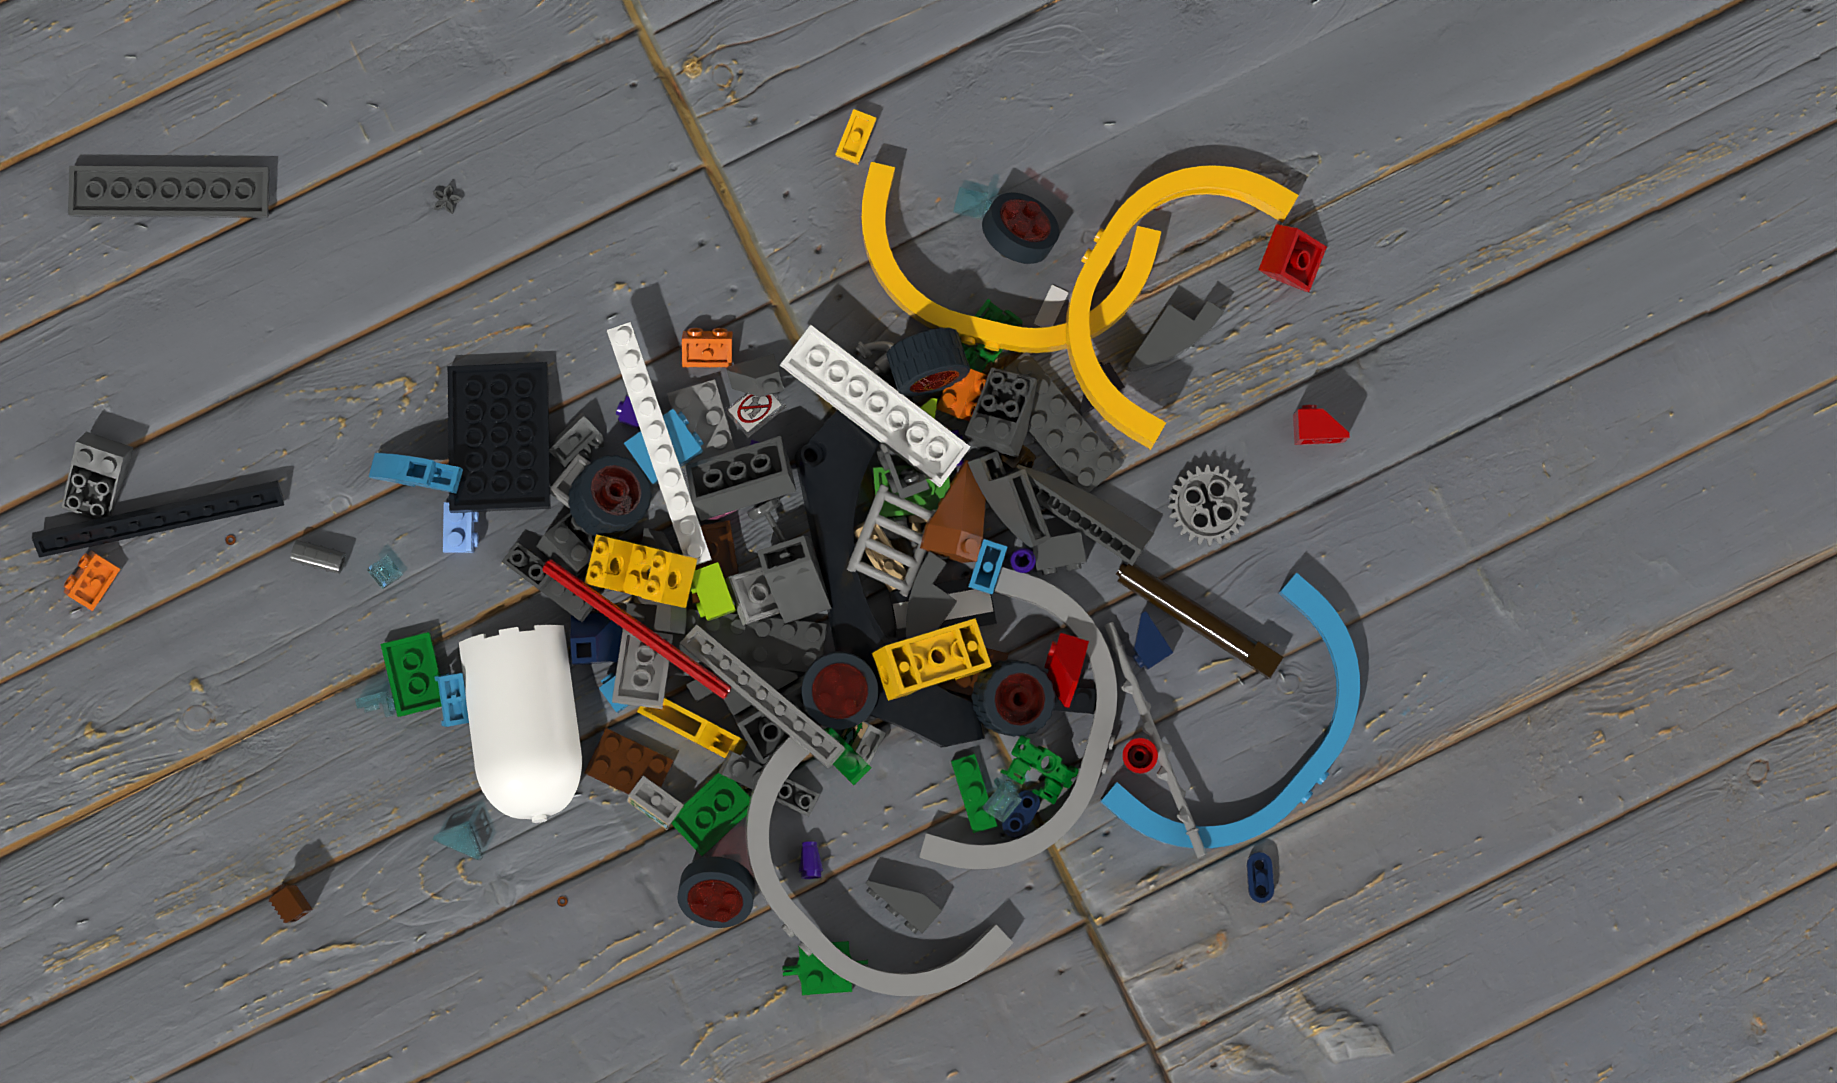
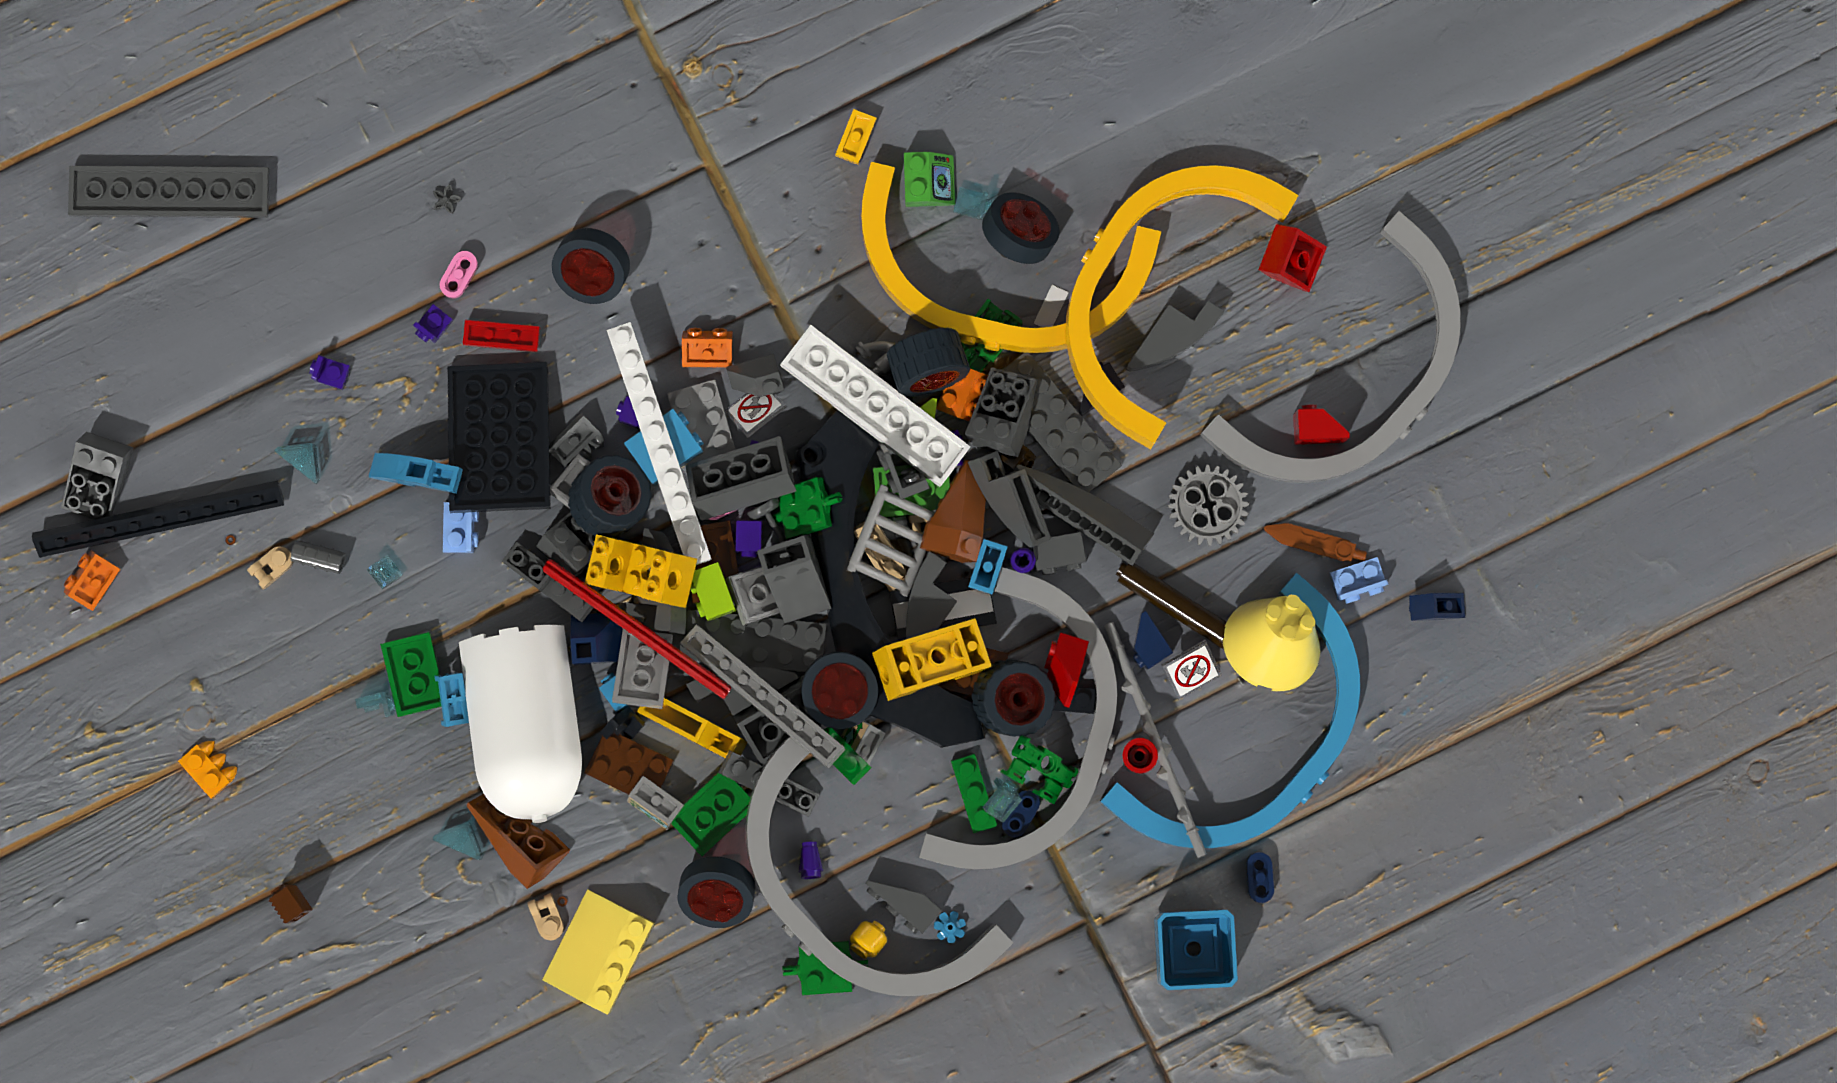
(206, 769): none -> light orange plate
(278, 560): none -> tan plate
(303, 458): none -> clear light blue slope
(329, 372): none -> dark purple bracket
(432, 324): none -> dark purple bracket
(457, 274): none -> bright pink plate
(501, 336): none -> red plate
(521, 846): none -> dark orange wedge
(550, 926): none -> tan plate
(590, 266): none -> wheel
(598, 952): none -> light yellow slope
(624, 722): none -> black bracket
(748, 538): none -> dark purple brick
(806, 508): none -> green plate
(868, 939): none -> yellow head
(929, 179): none -> bright green slope
(949, 920): none -> dark azure plant
(1191, 669): none -> piece
(1217, 959): none -> dark azure plate
(1273, 642): none -> light yellow cone
(1315, 542): none -> dark orange piece
(1358, 579): none -> light blue bracket
(1436, 606): none -> dark blue slope
(1441, 285): none -> light grey arch

